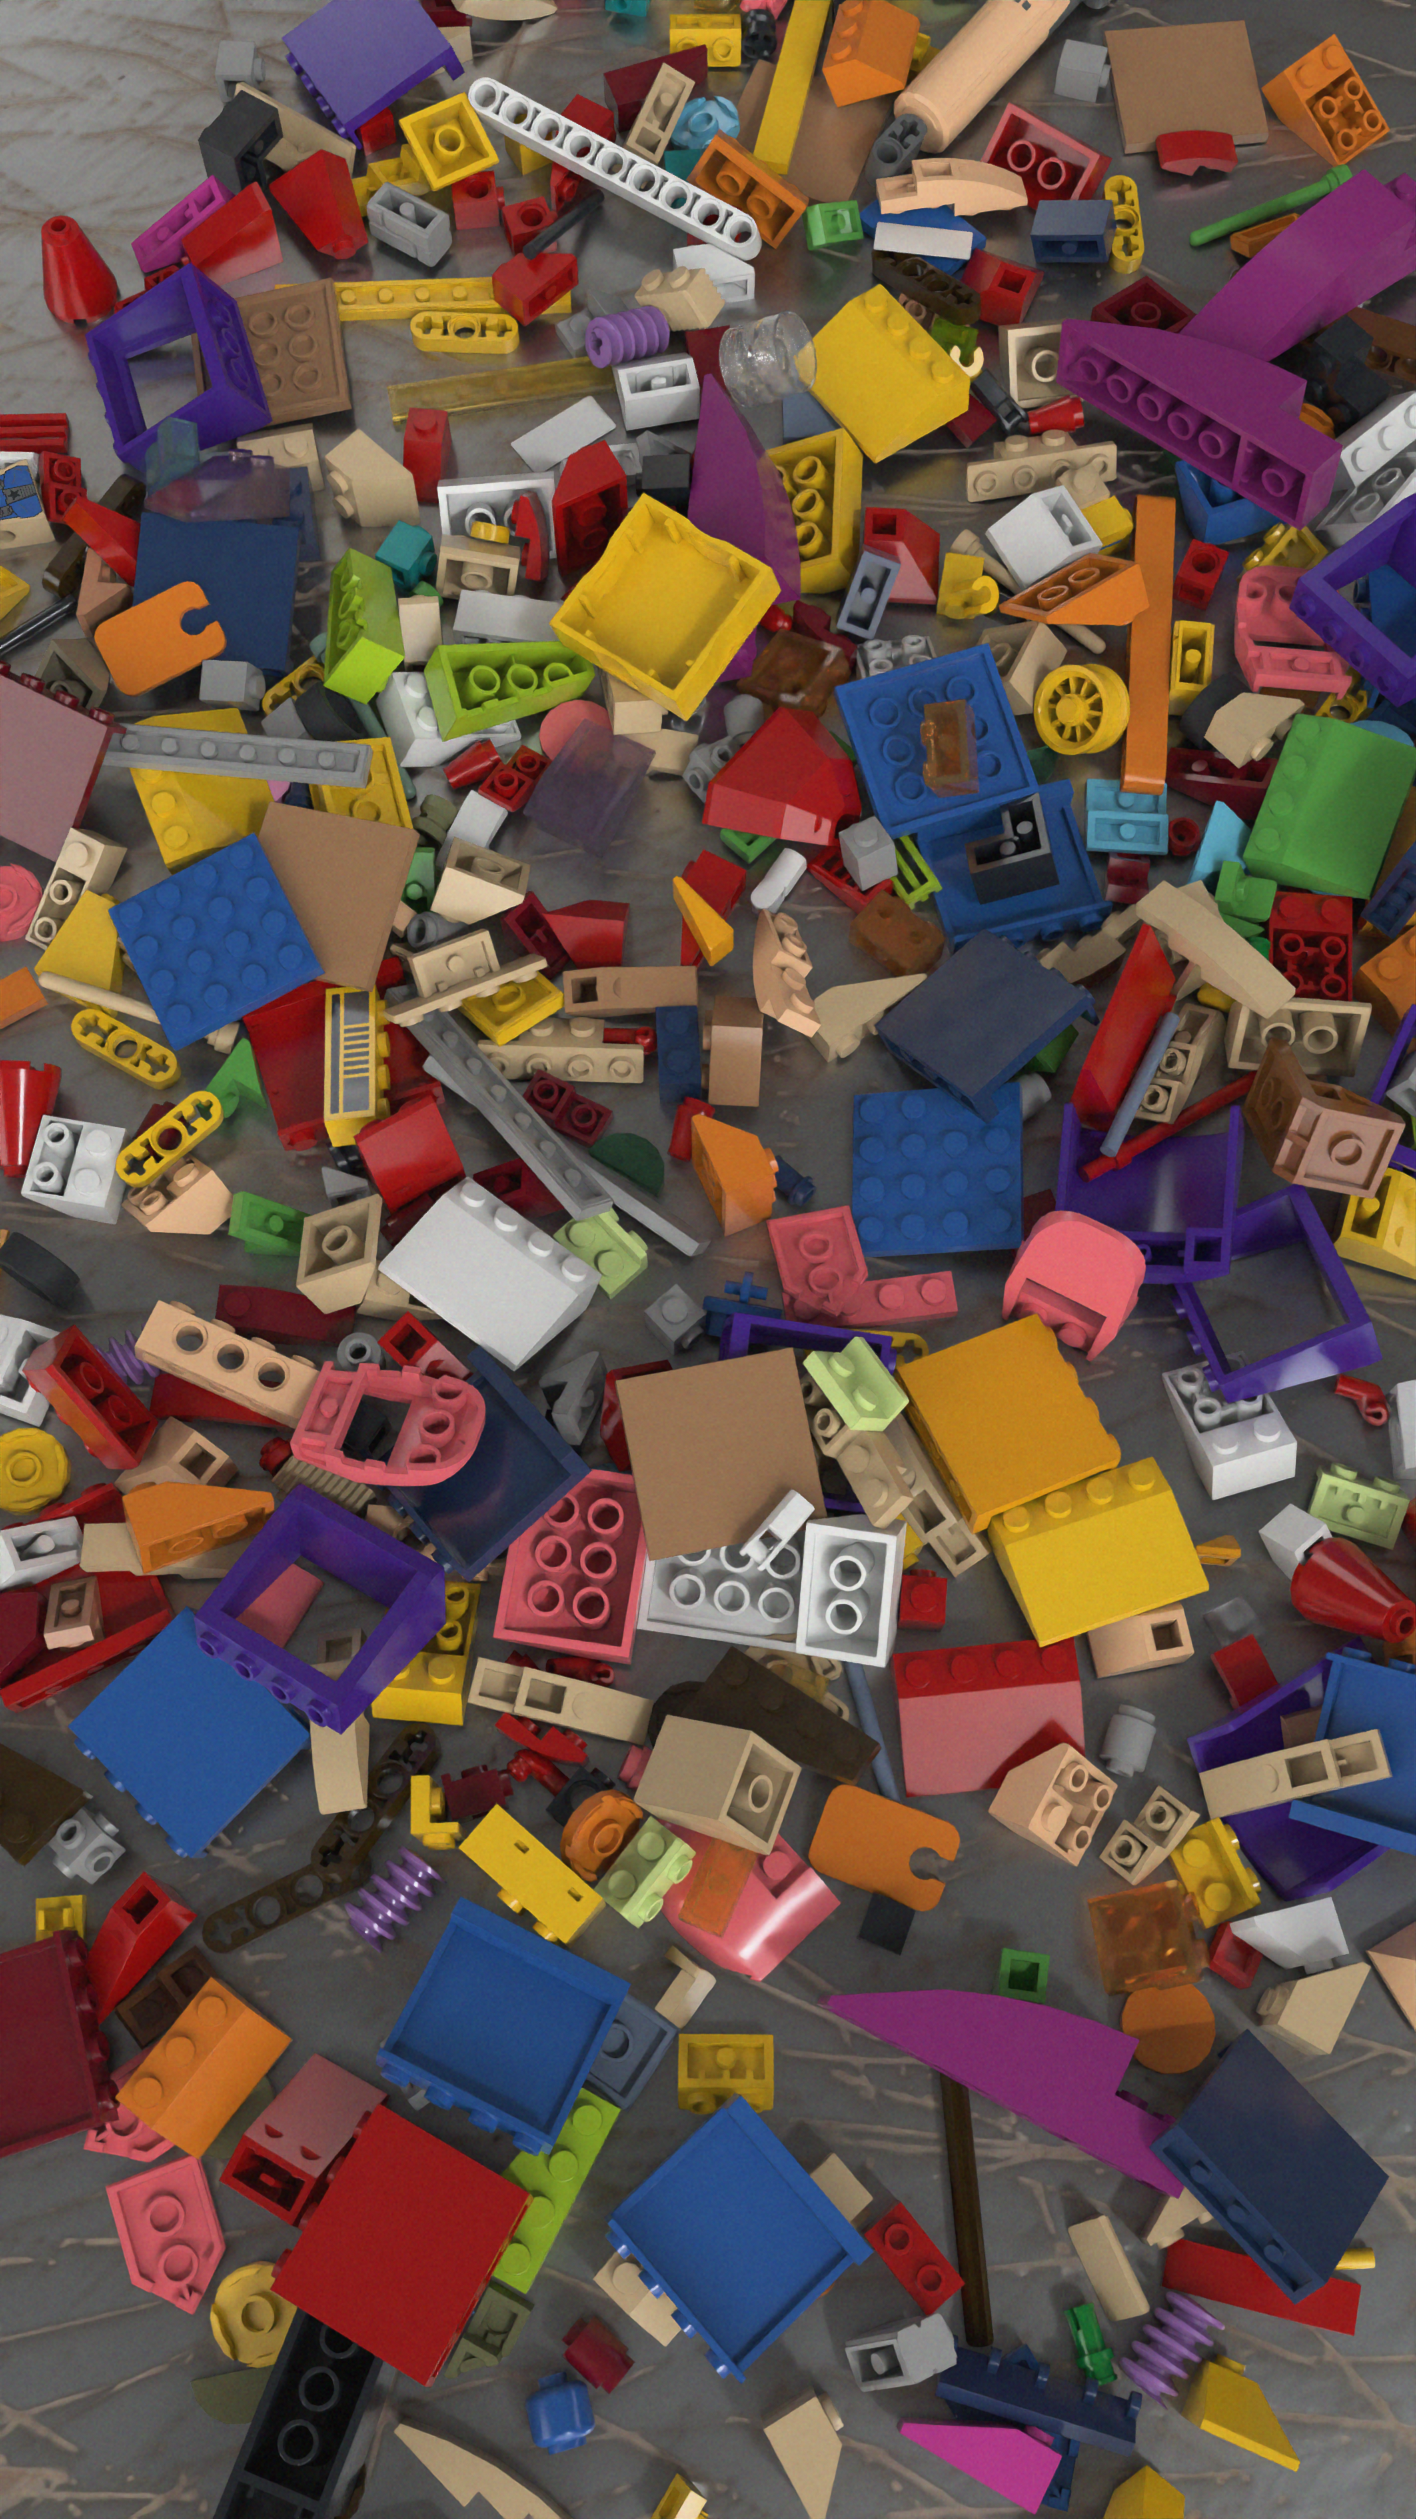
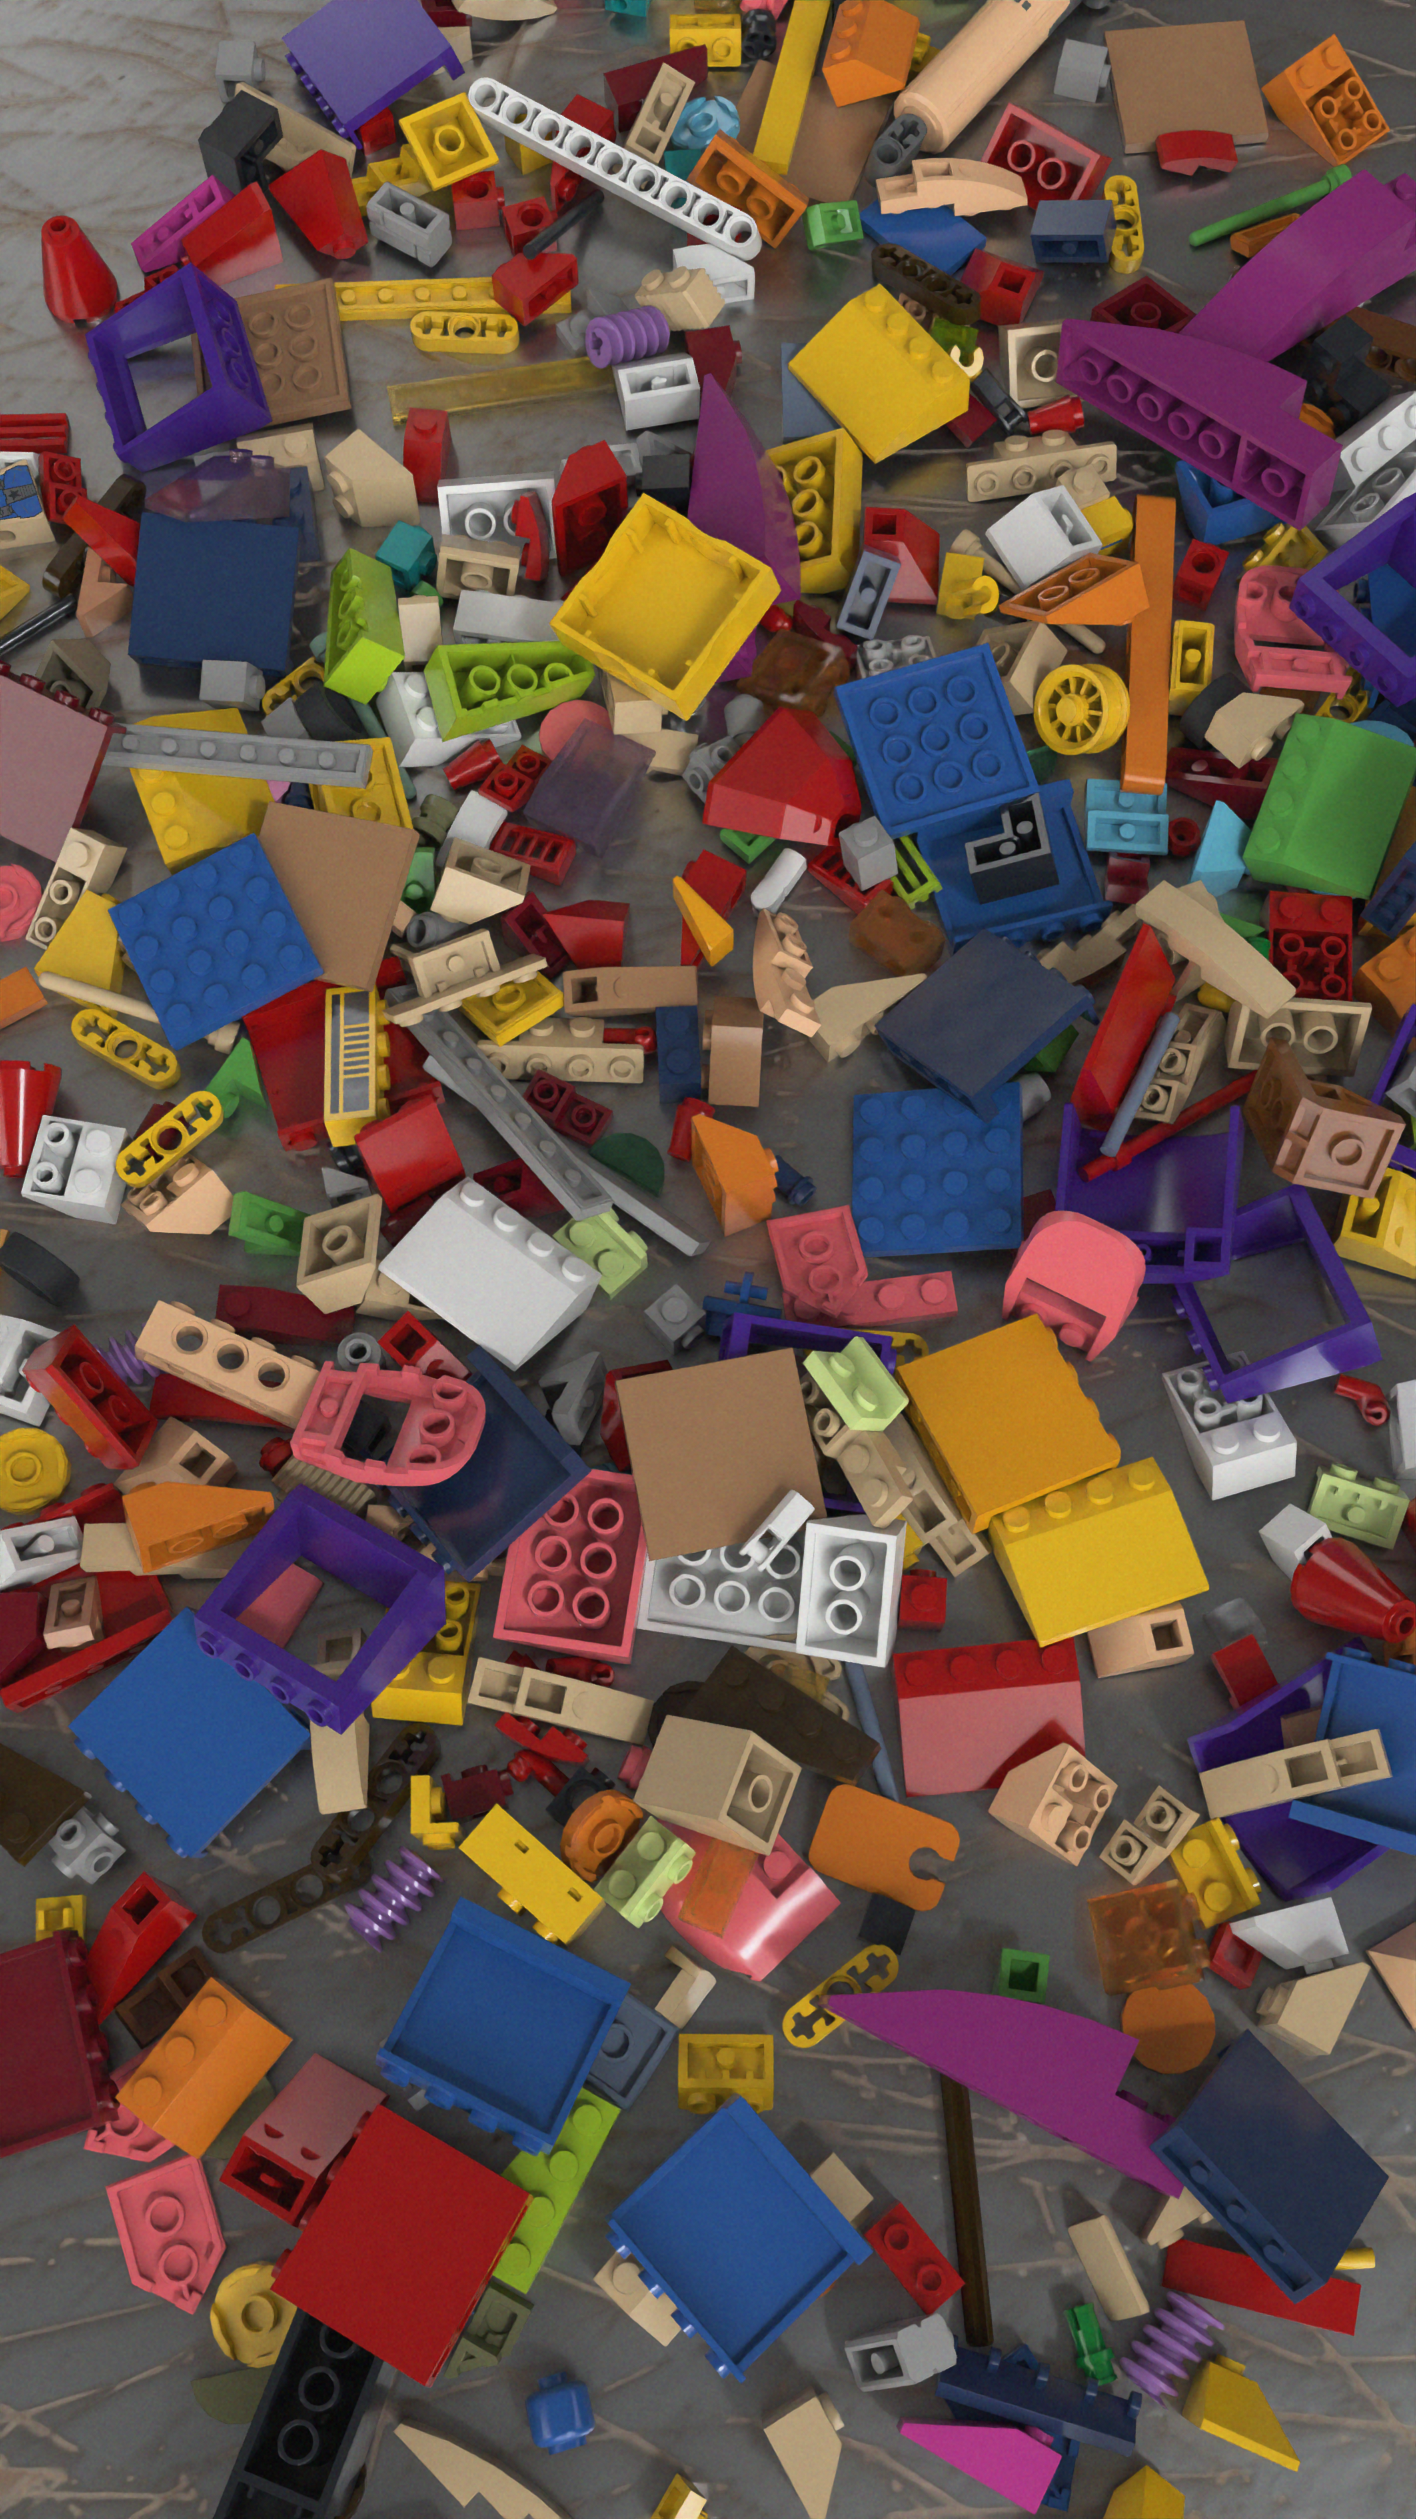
(148, 642): orange piece -> none
(172, 453): clear light blue brick -> none
(490, 532): yellow tile -> none
(549, 871): none -> red slope
(563, 435): white sticker -> none
(596, 2353): dark red brick -> none
(768, 359): clear wheel -> none
(860, 1964): none -> yellow beam
(923, 240): white sticker -> none
(950, 748): clear orange brick -> none
(1128, 1740): light grey brick -> none
(1219, 1551): light orange slope -> none
(1244, 896): bright green slope -> none

